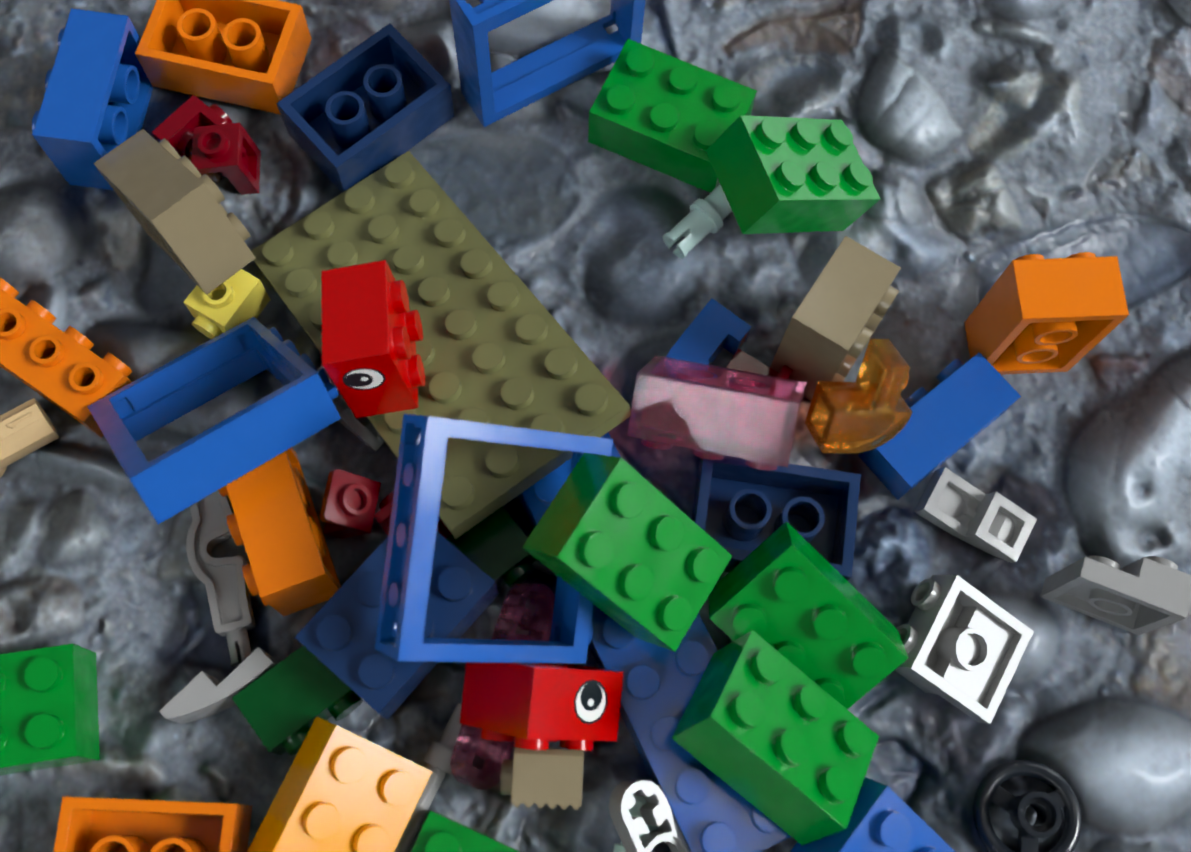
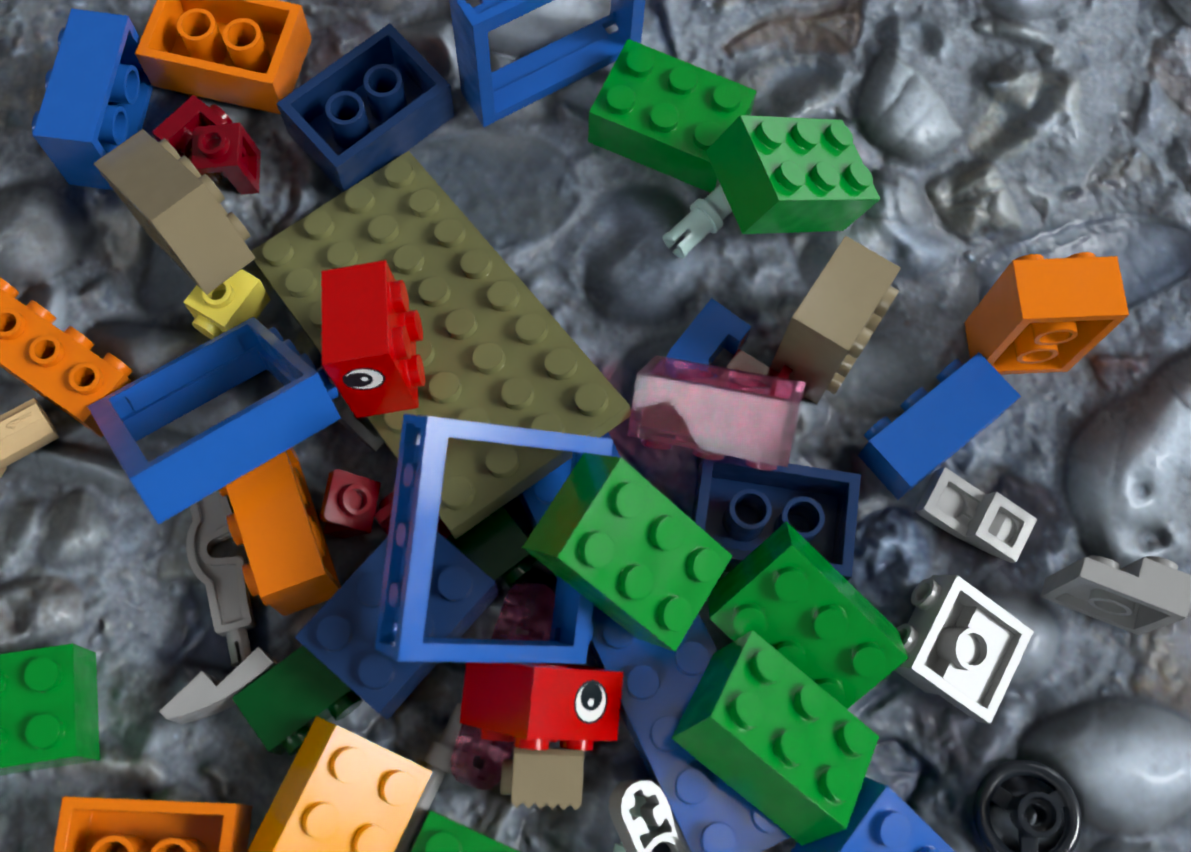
(862, 412): clear orange brick -> none

